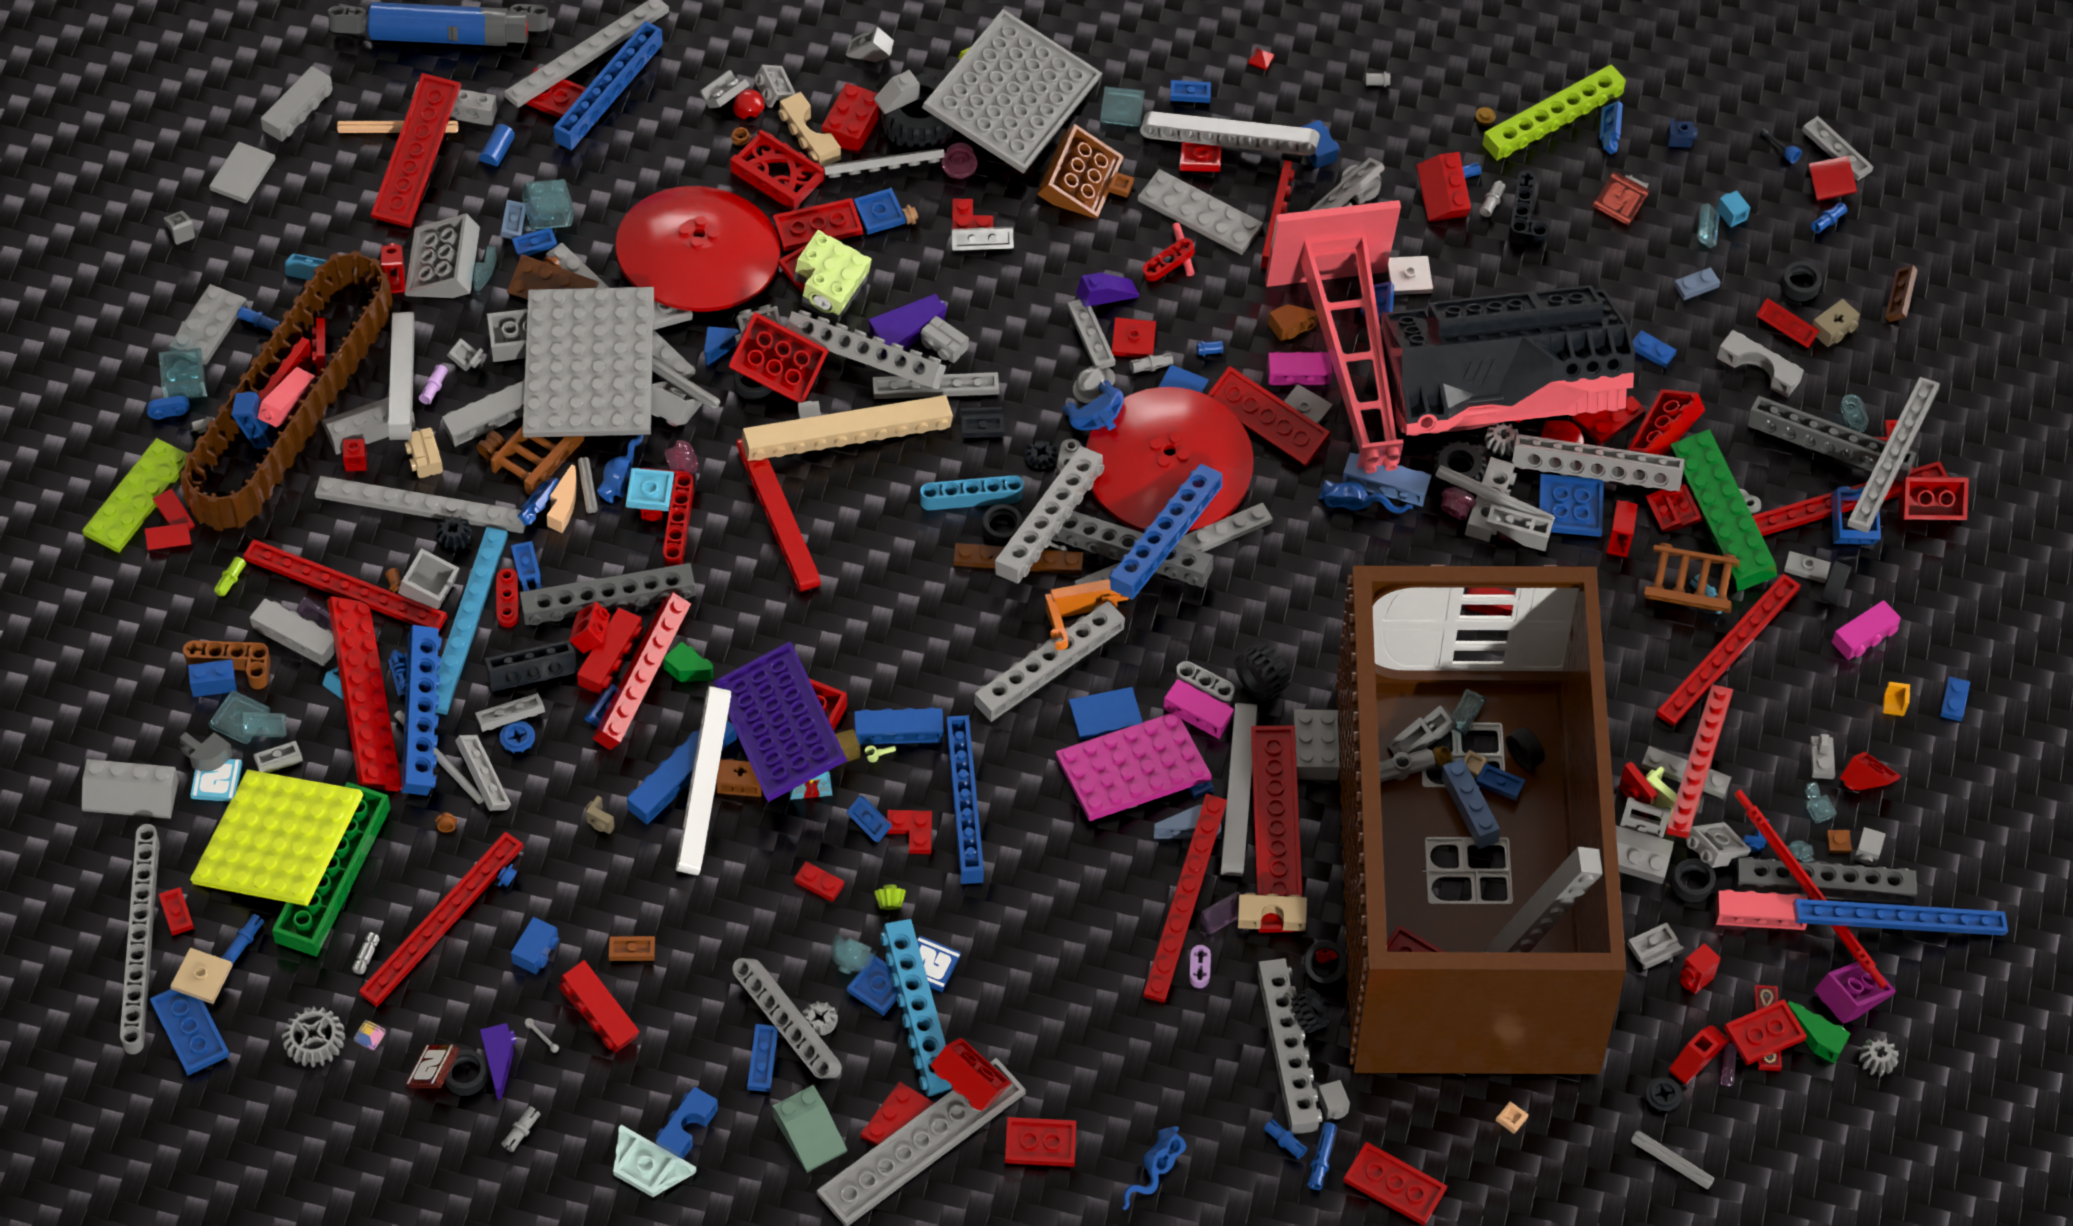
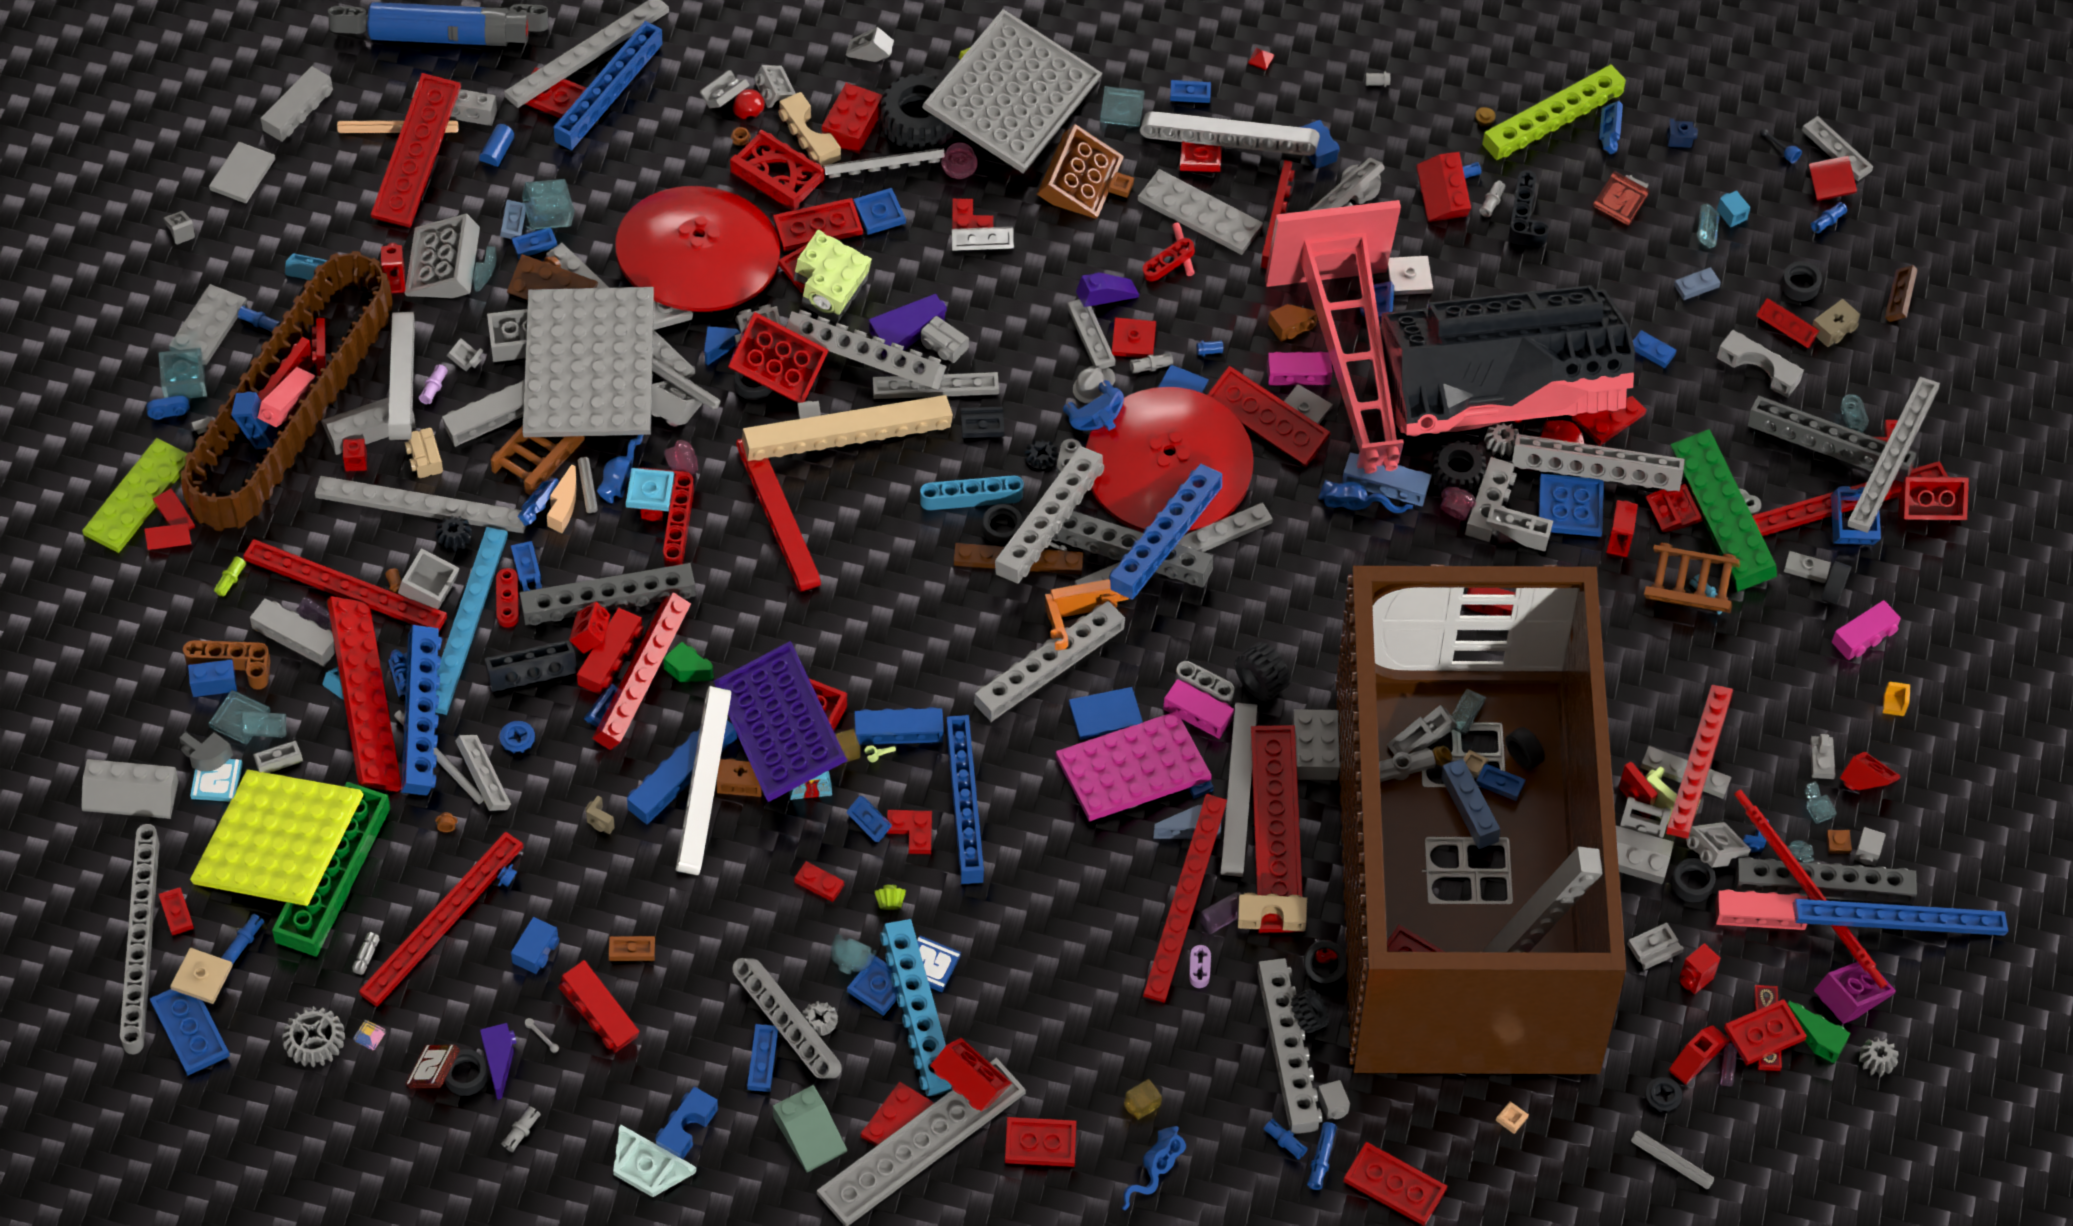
(490, 445): reddish brown wheel -> none
(510, 712): light grey plate -> none
(898, 92): light grey slope -> none
(910, 214): medium nougat plate -> none
(1142, 1099): none -> clear yellow brick
(1490, 493): light grey axle -> none
(1667, 421): red wedge -> none
(1728, 650): red plate -> none
(1955, 699): blue plate -> none

